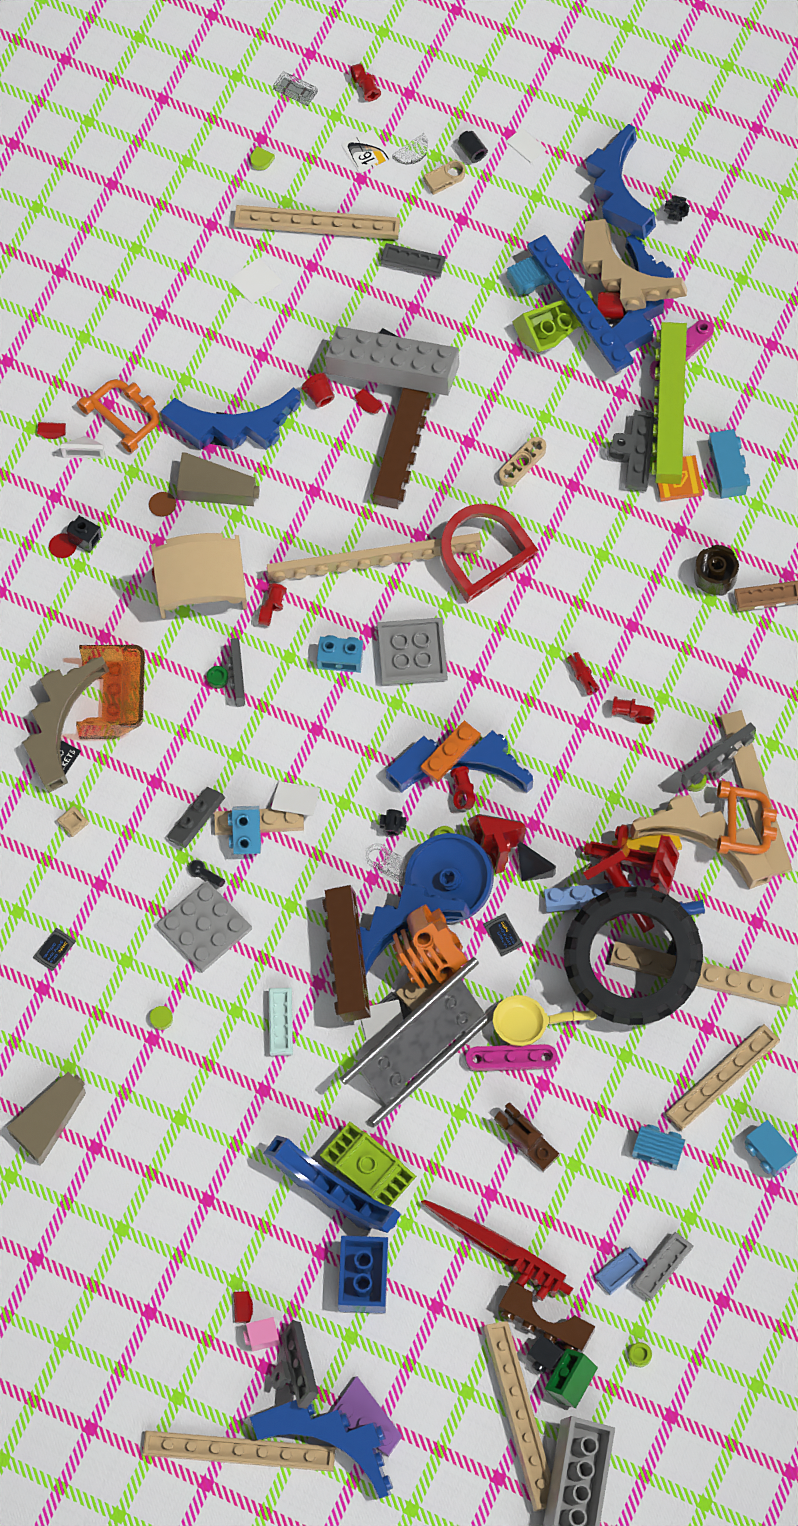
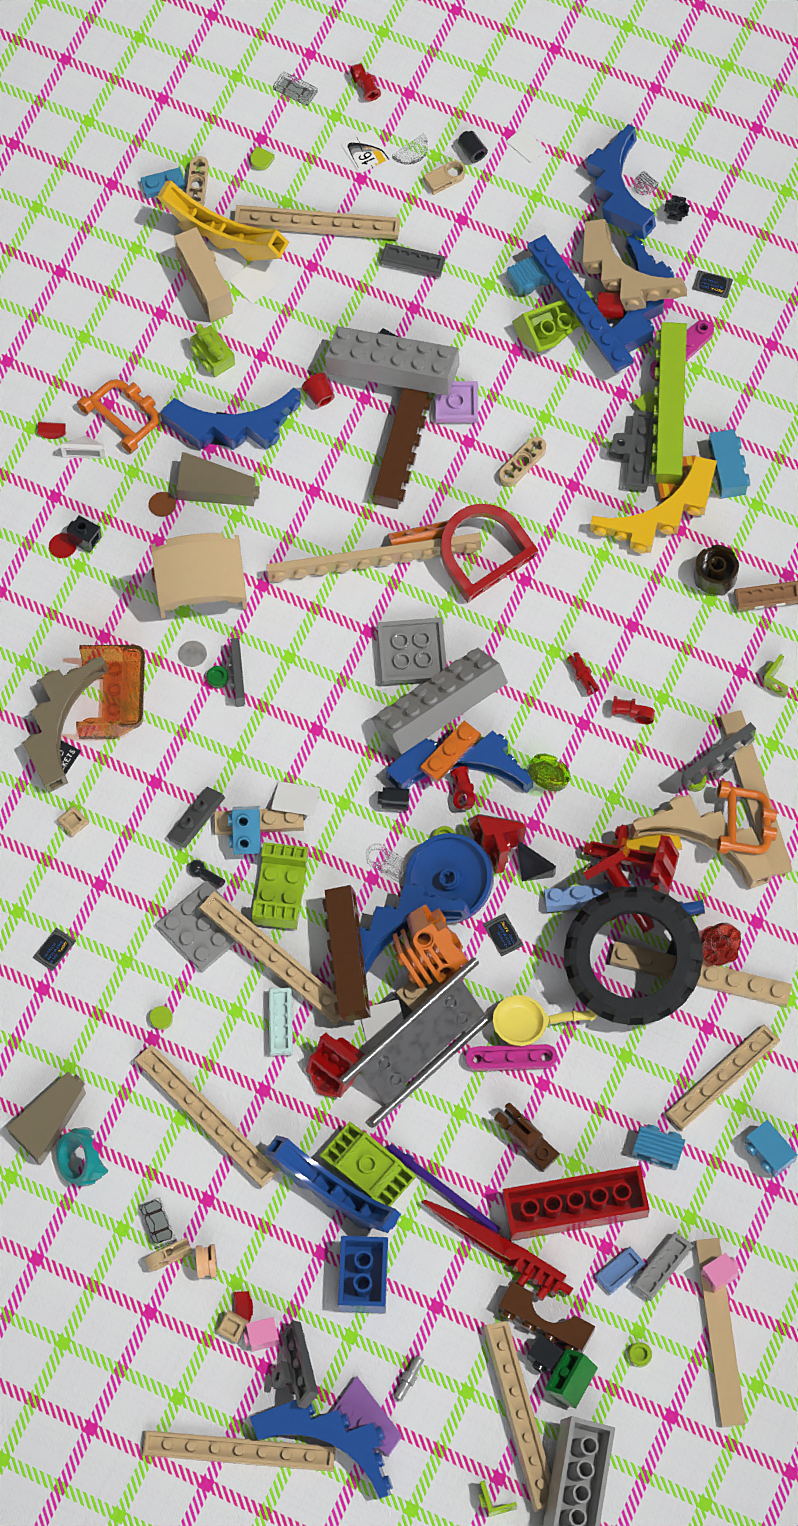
(93, 1168): none -> teal piece
(153, 183): none -> dark azure plate
(157, 1223): none -> tile
(168, 1255): none -> tan piece
(192, 653): none -> flat silver sticker
(193, 176): none -> tan beam
(203, 274): none -> tan brick
(206, 1116): none -> tan plate
(206, 1261): none -> light nougat wheel
(212, 350): none -> lime brick
(224, 233): none -> yellow arch
(232, 1326): none -> tan tile
(271, 955): none -> tan plate
(273, 603): red connector -> none
(280, 885): none -> lime plate
(329, 1063): none -> red piece
(340, 654): dark azure brick -> none
(368, 402): red piece -> none
(393, 822): black gear -> none
(394, 798): none -> black brick
(408, 1378): none -> light grey bar
(409, 1162): none -> dark purple bar
(418, 534): none -> orange plate
(439, 700): none -> light grey brick
(459, 405): none -> lavender plate
(485, 1502): none -> lime bracket
(548, 772): none -> clear neon green tile
(575, 1203): none -> red brick
(645, 184): none -> clear tile
(646, 402): none -> lime tile
(667, 516): none -> yellow arch
(712, 284): none -> sticker
(720, 943): none -> clear red plate
(720, 1272): none -> bright pink brick
(721, 1341): none -> tan tile
(770, 672): none -> lime bracket

